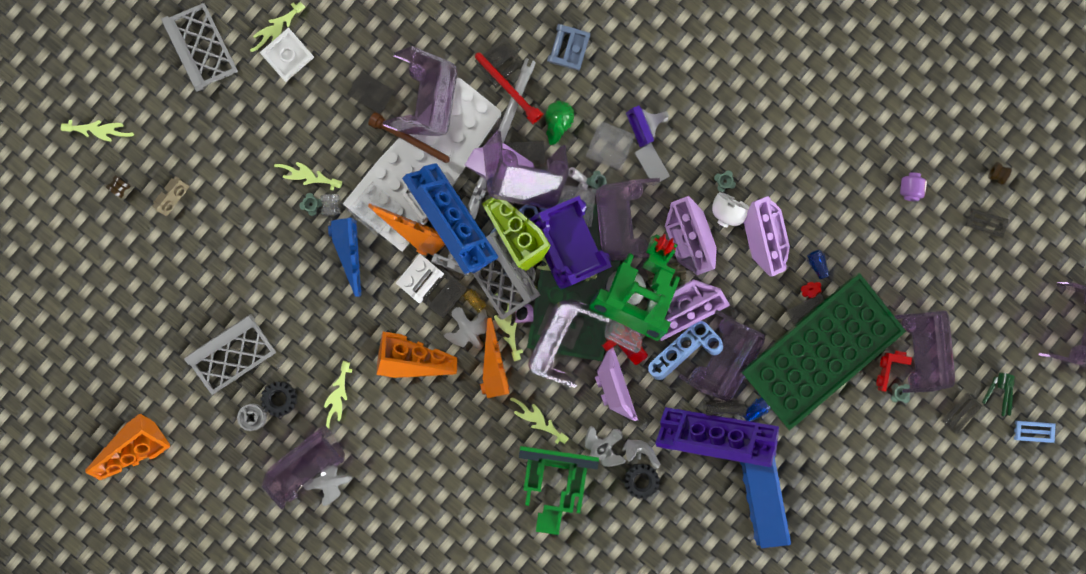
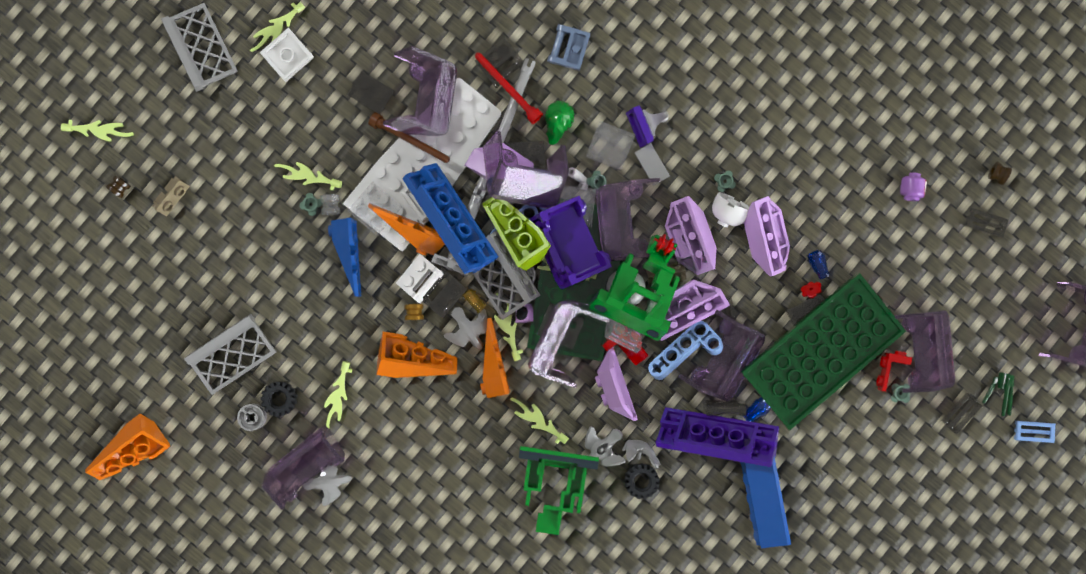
(414, 312): none -> pearl gold wheel

